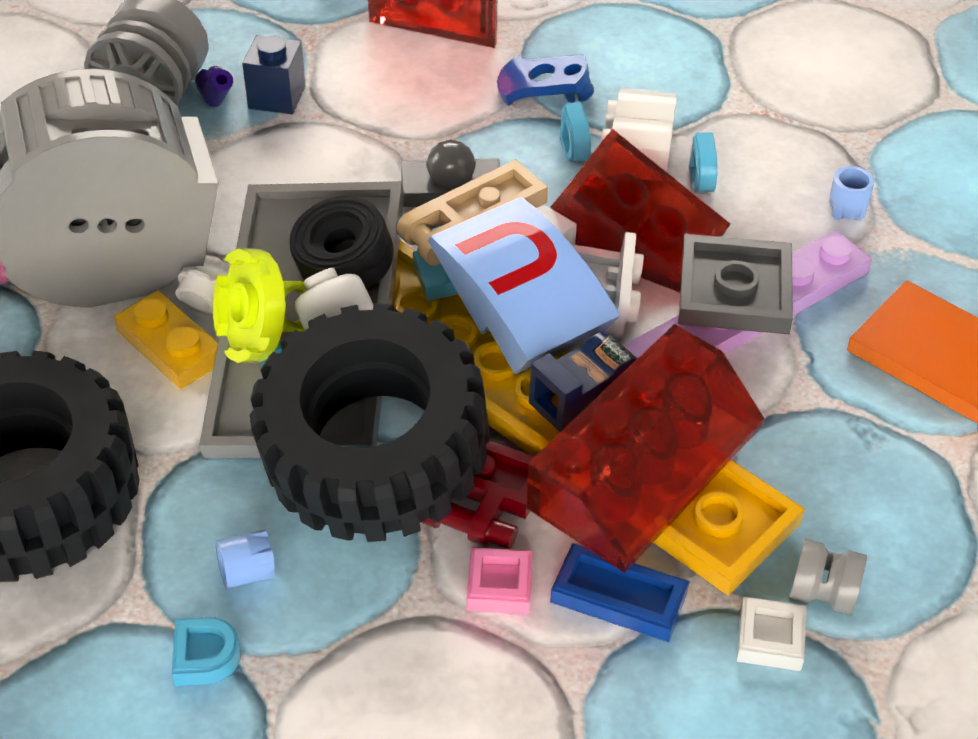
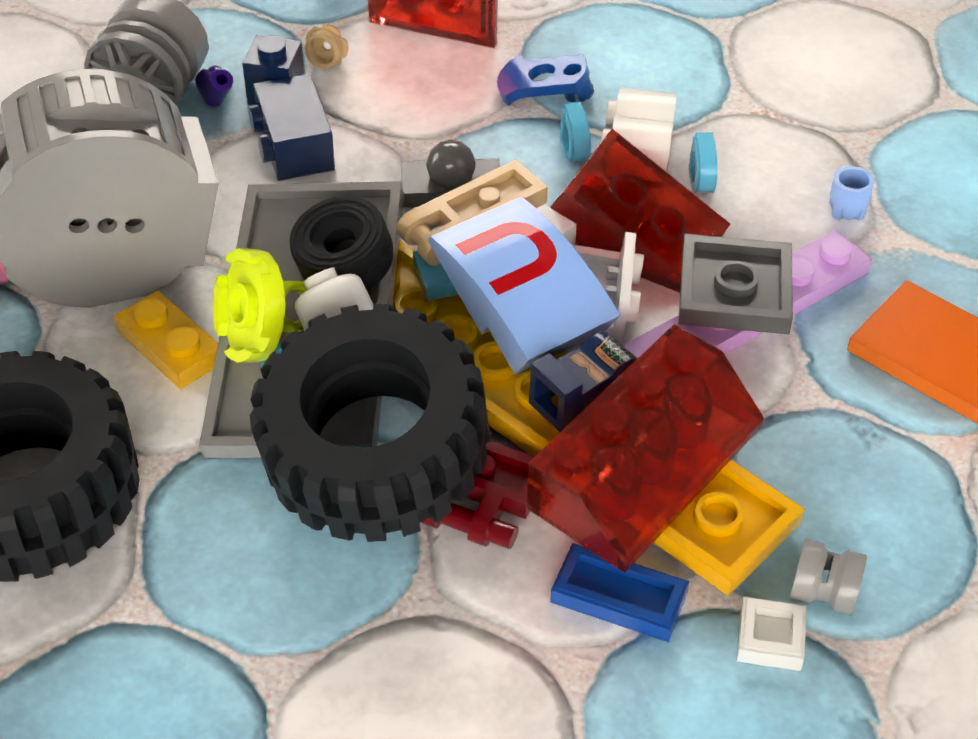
(197, 289): white plate -> none
(204, 651): medium azure tile -> none
(245, 559): light blue hose -> none
(292, 127): none -> brick
(318, 54): none -> tan plate
(499, 581): bright pink tile -> none

